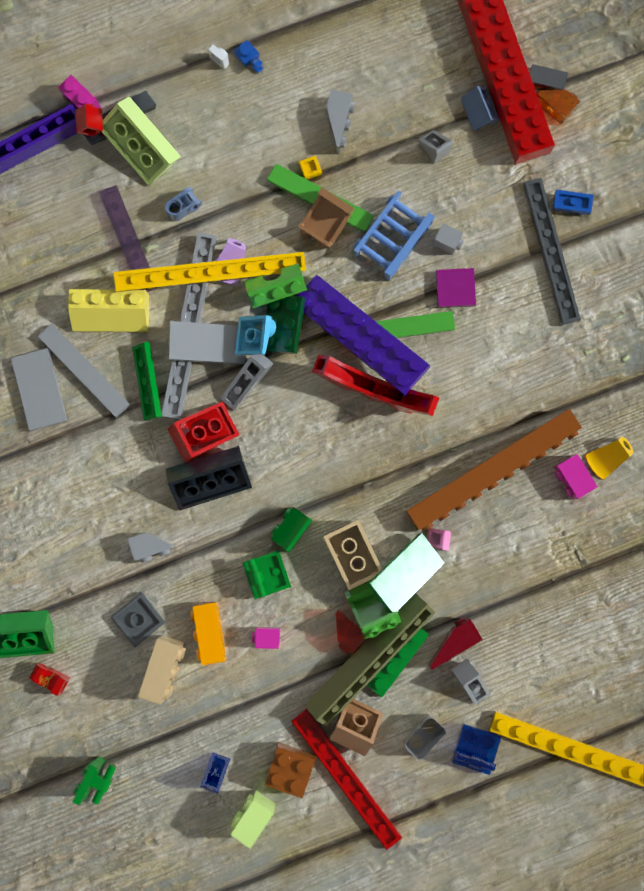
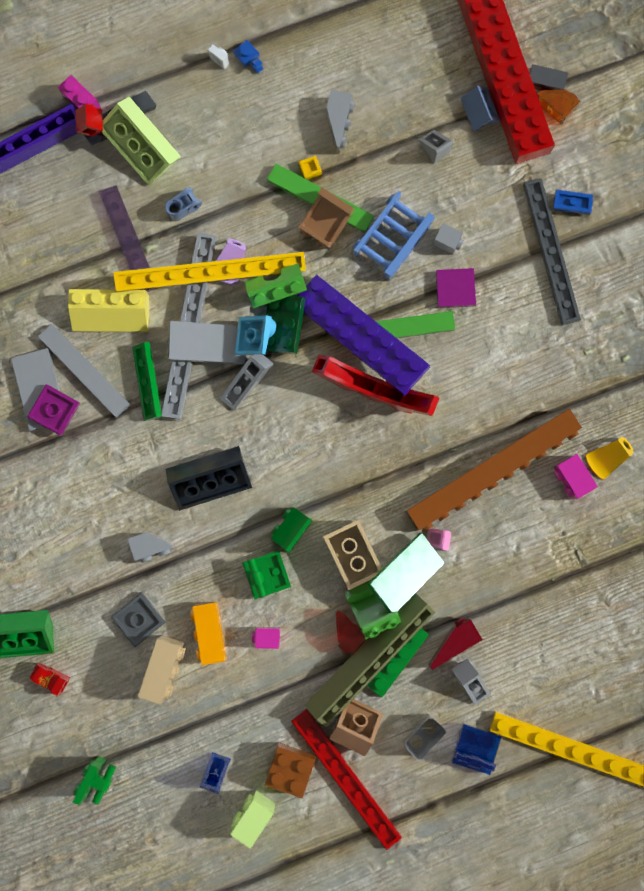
(53, 410): none -> magenta tile
(203, 431): red slope -> none

